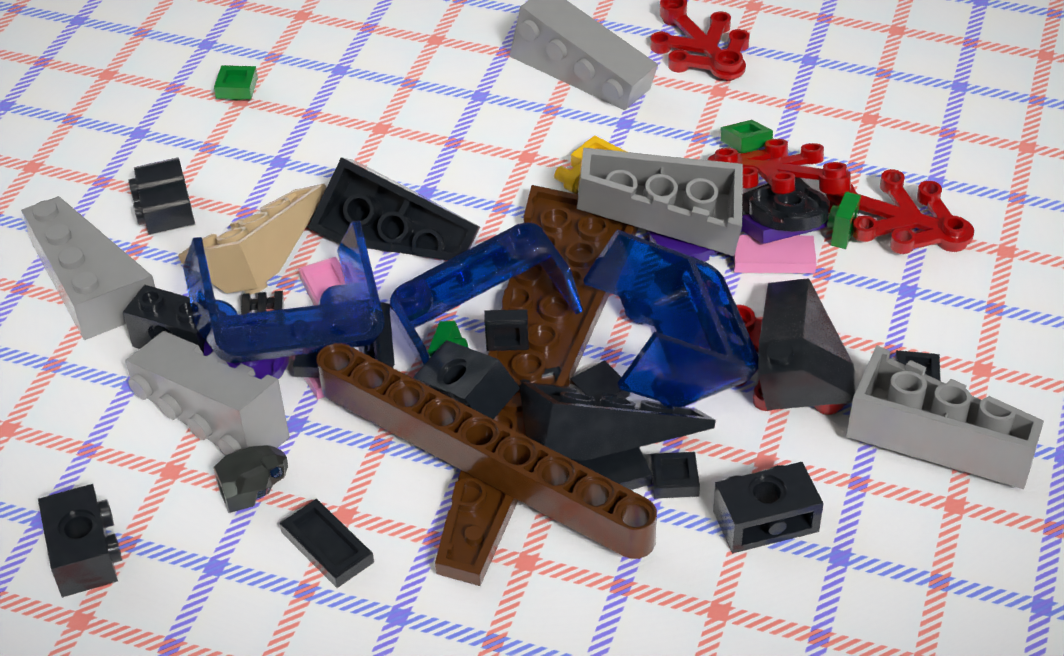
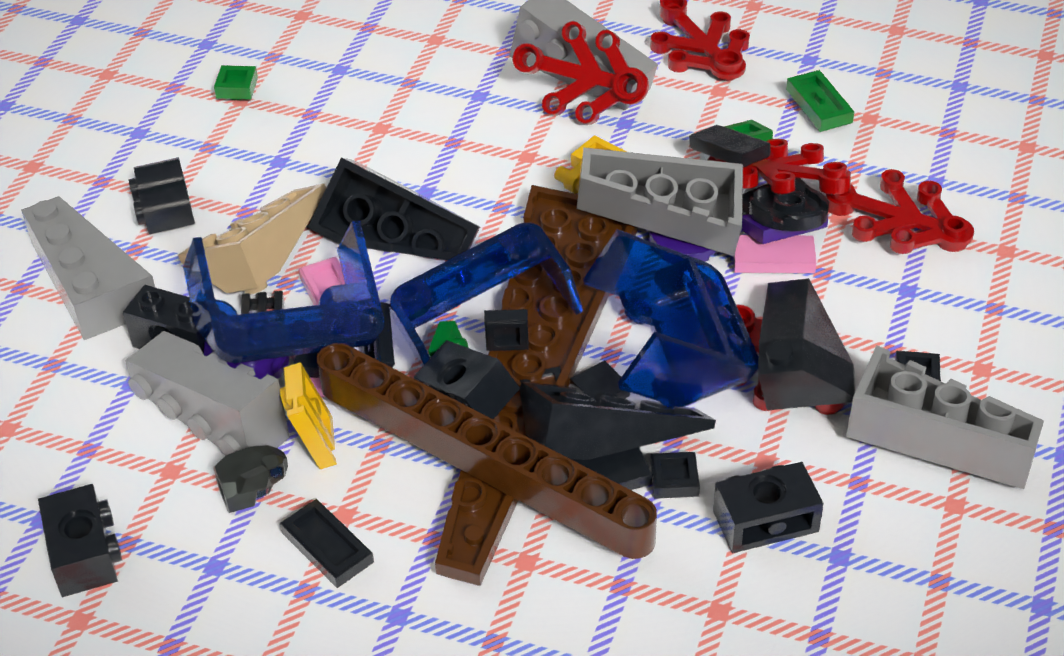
(309, 415): none -> yellow plate
(587, 74): none -> red plant
(729, 145): none -> black tile
(820, 100): none -> green plate
(842, 219): green plate -> none

